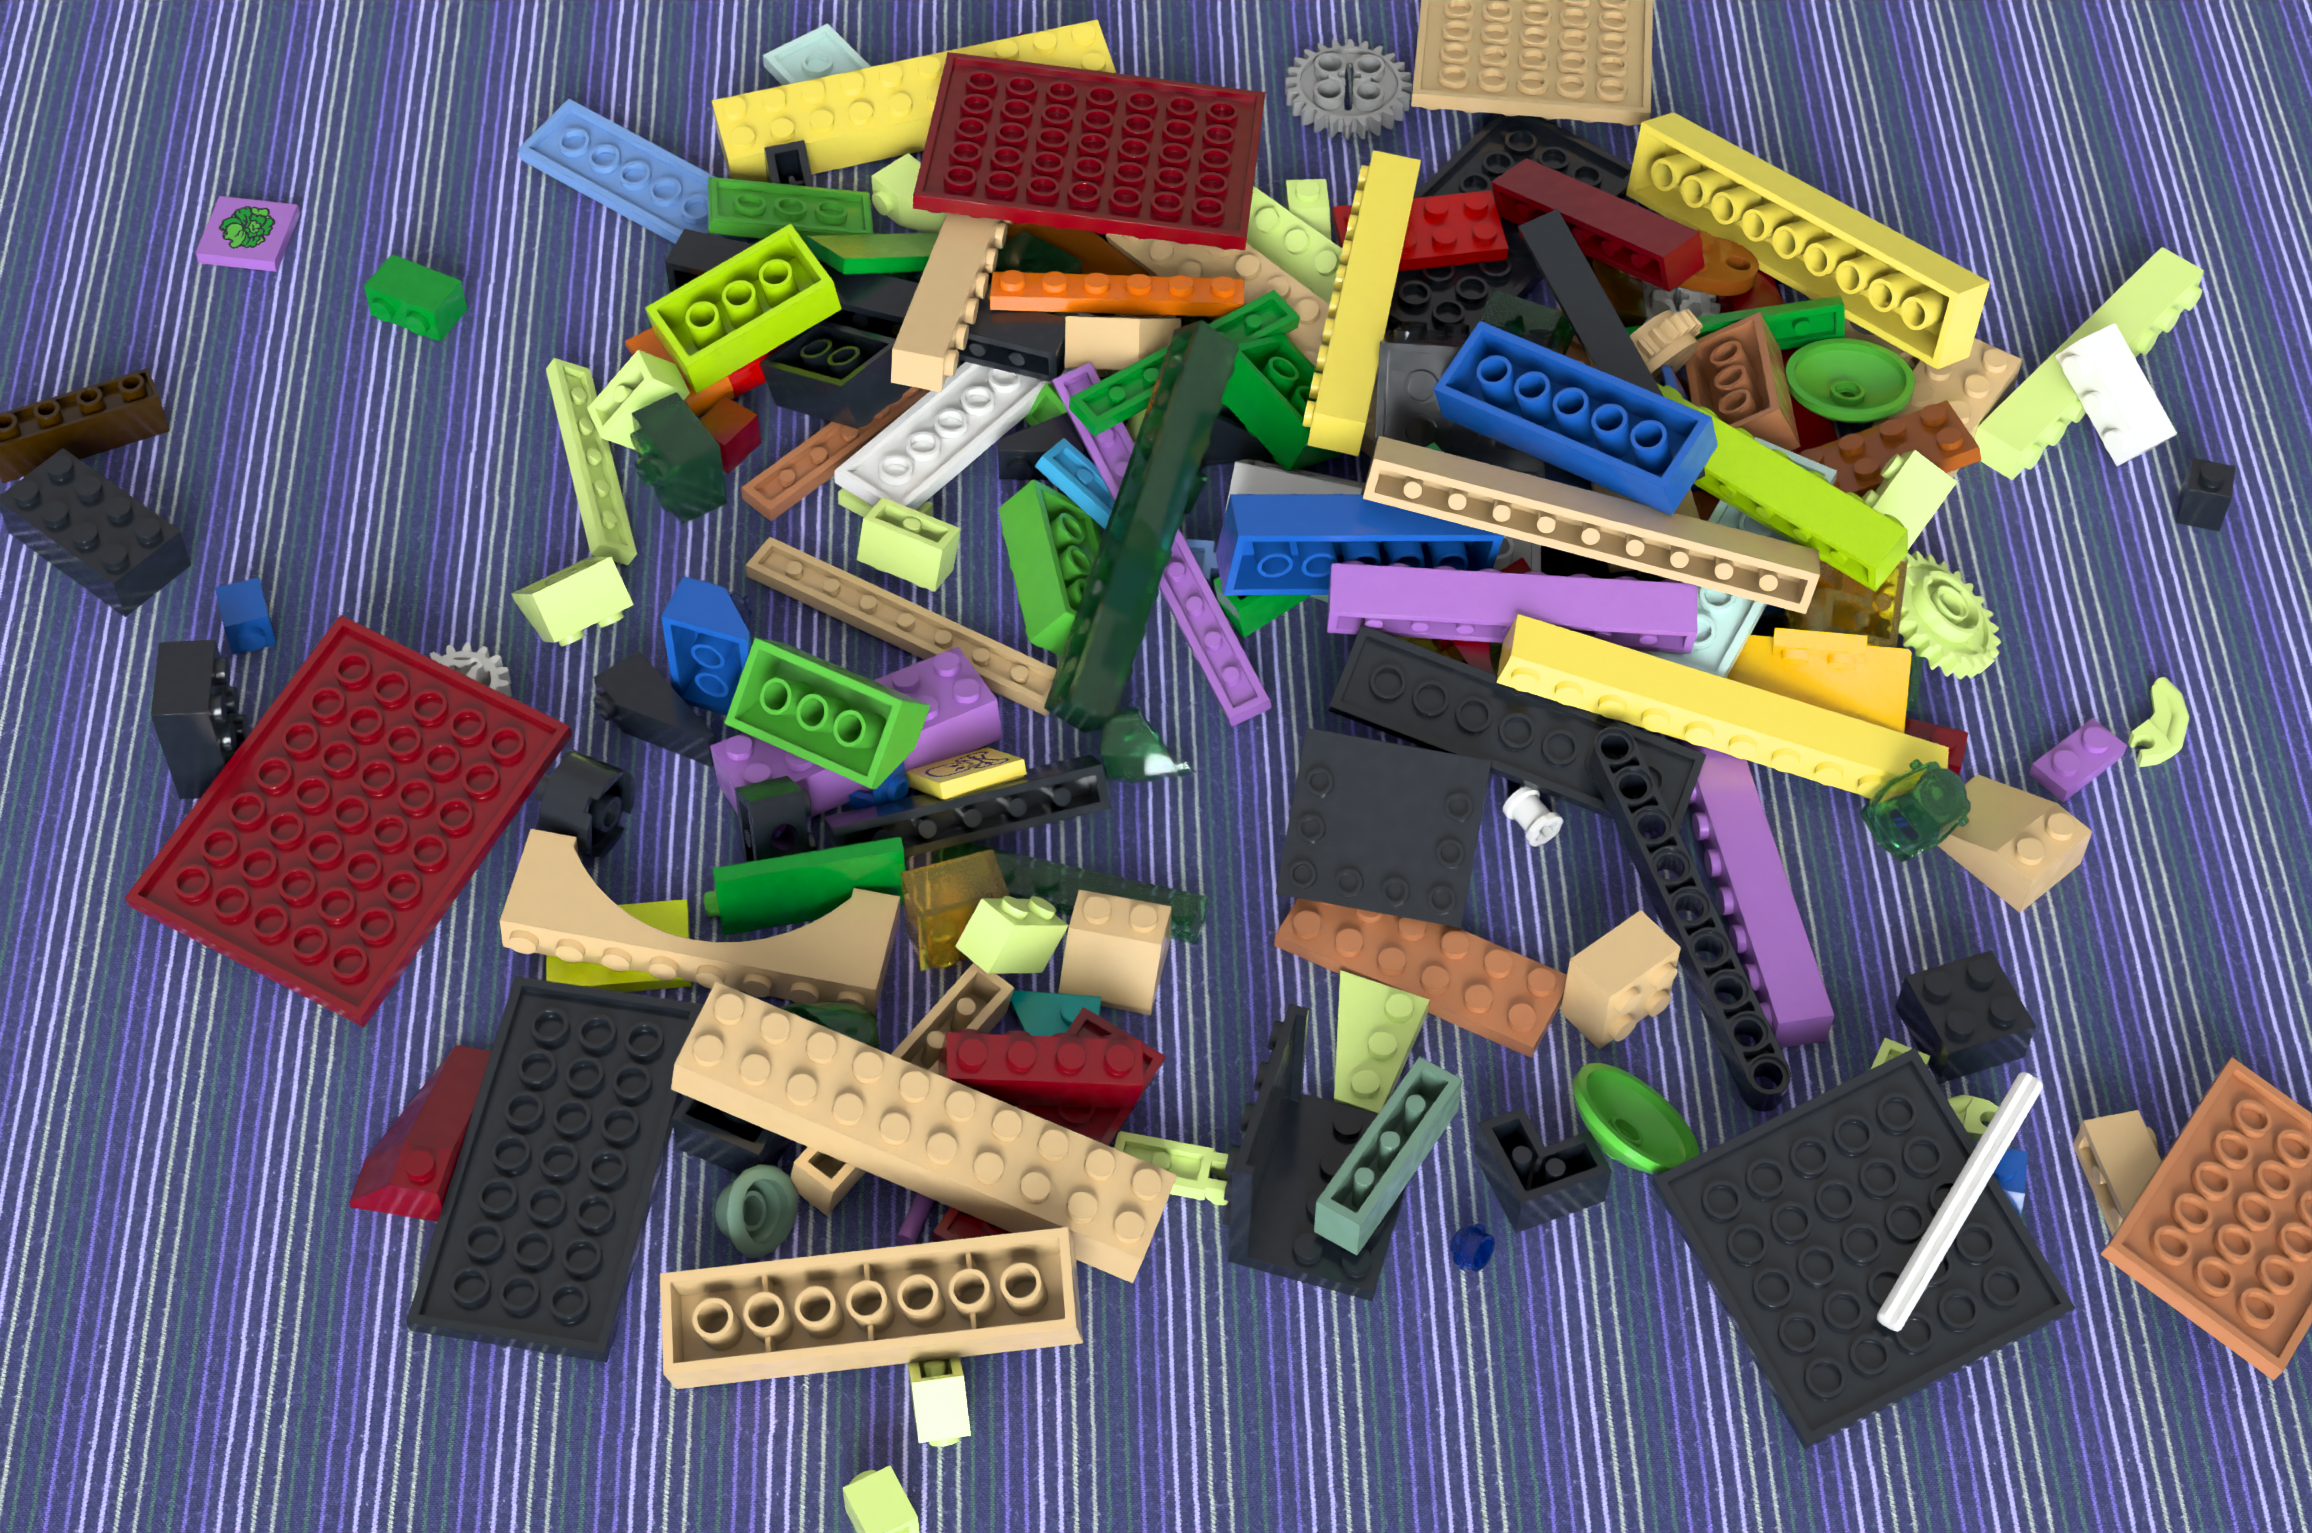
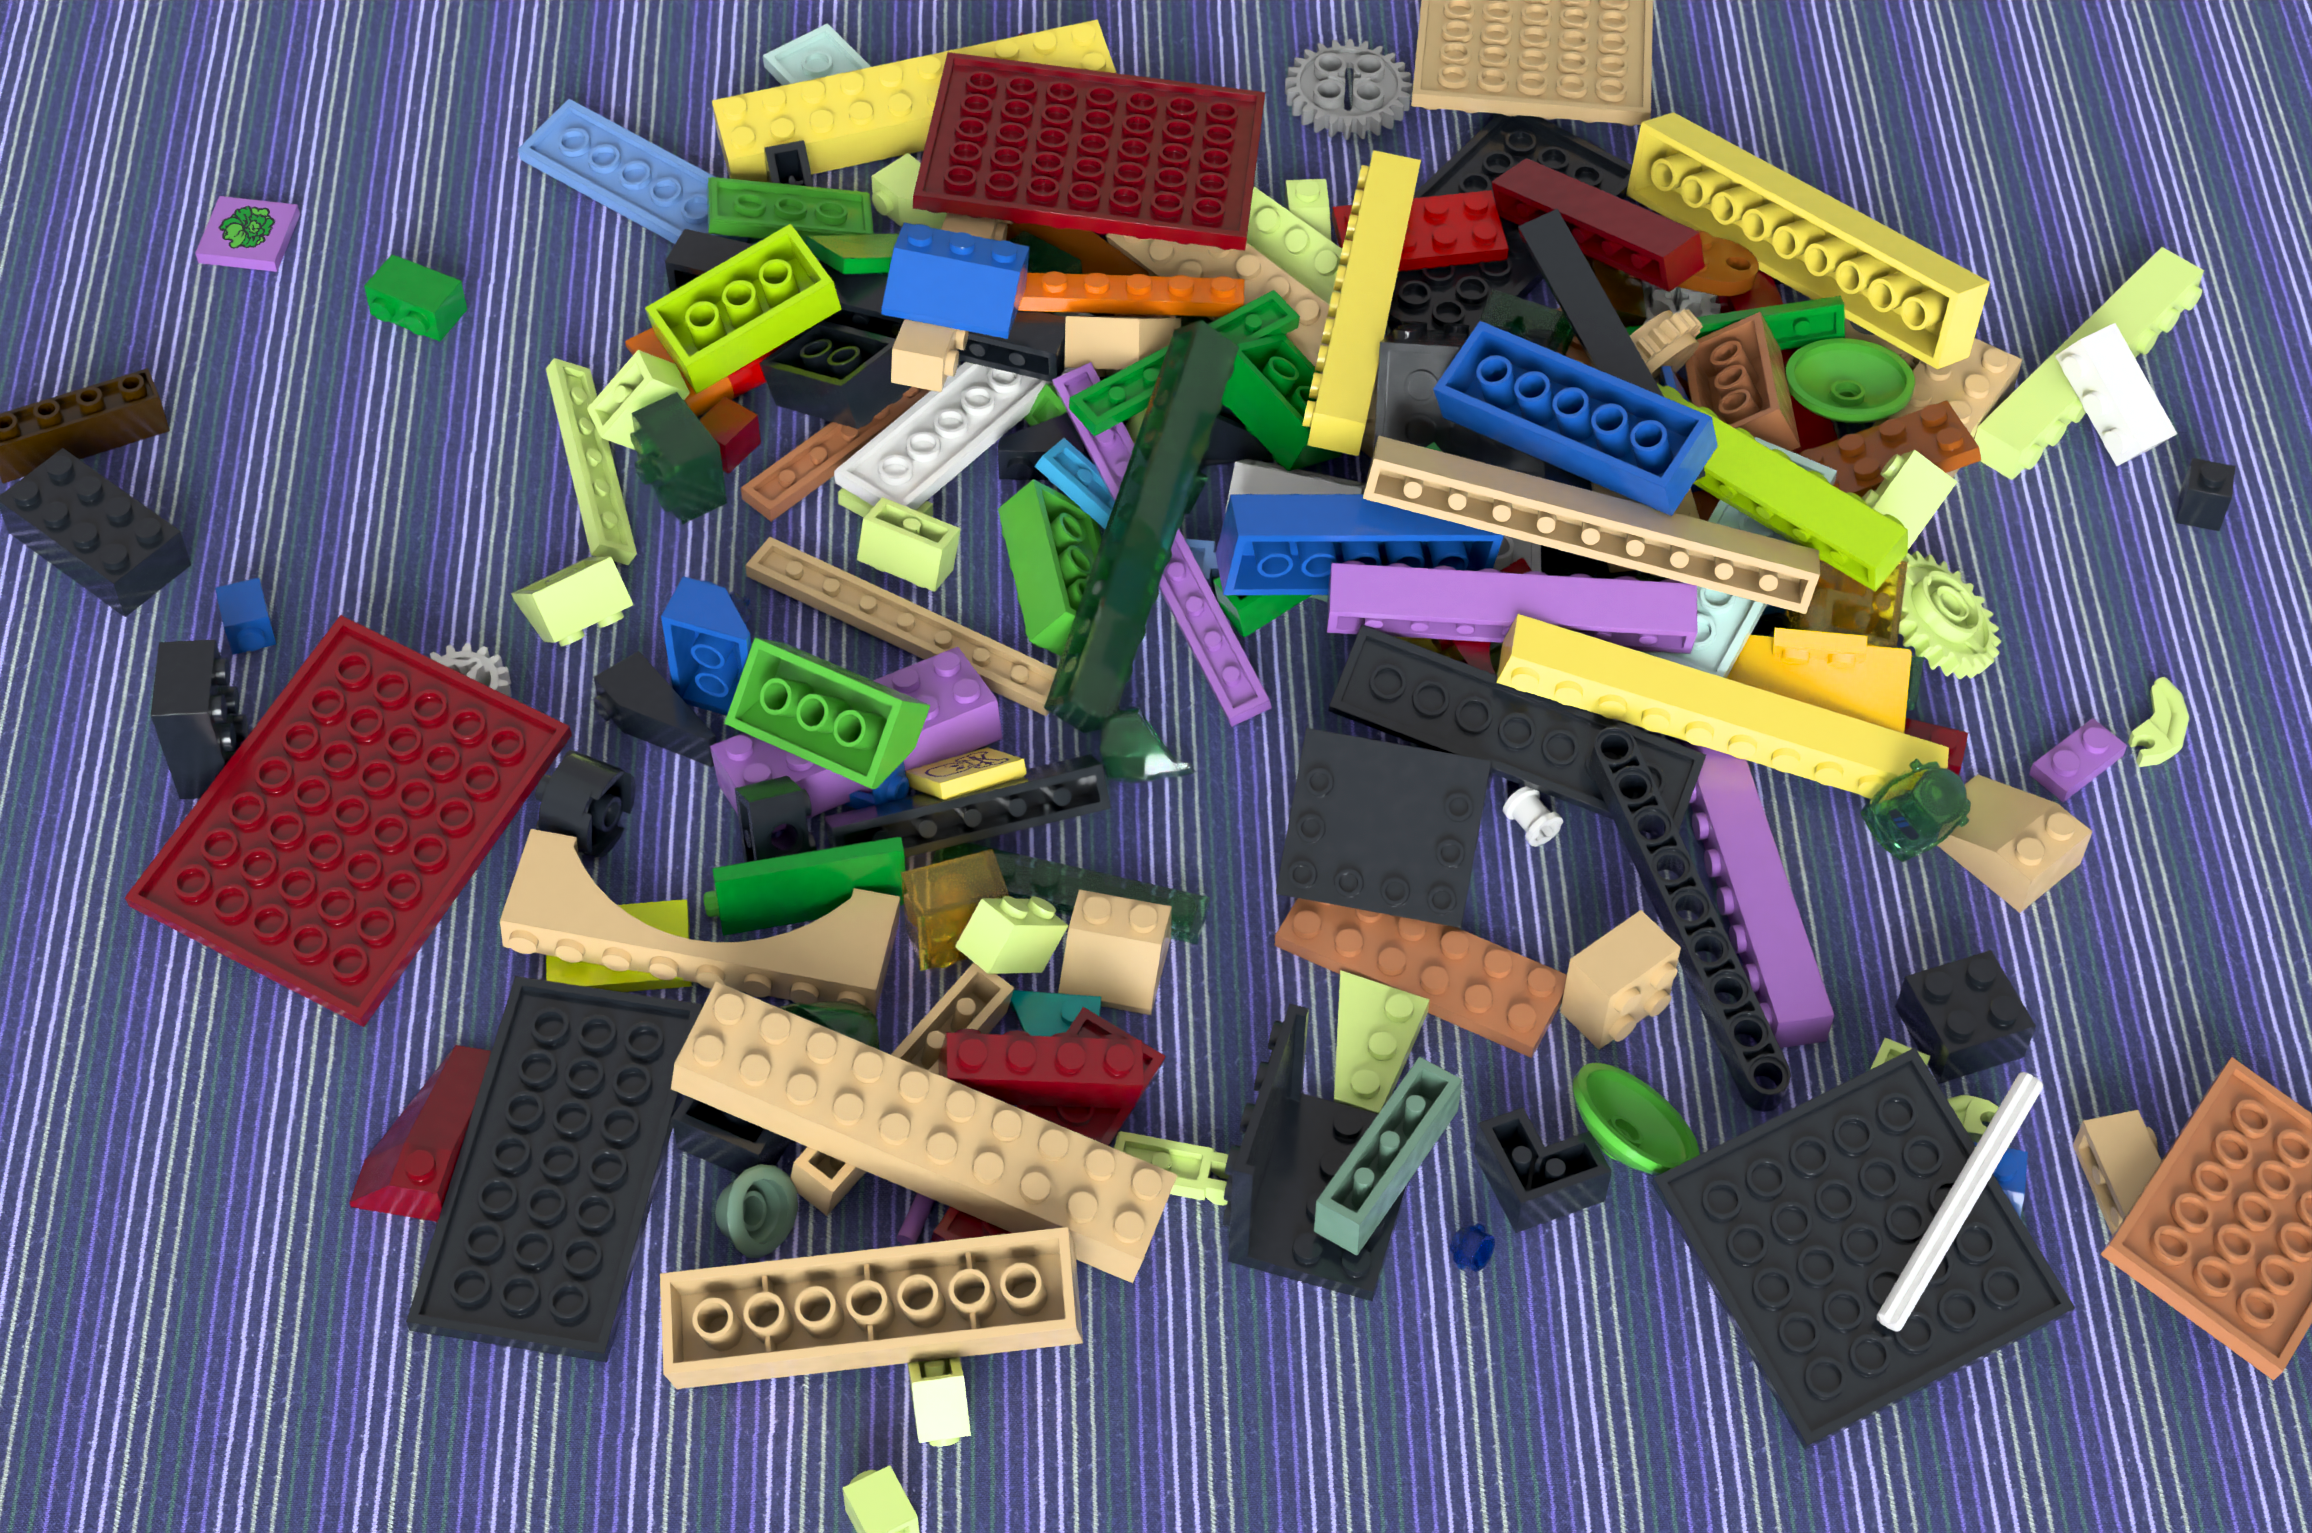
(956, 280): none -> slope

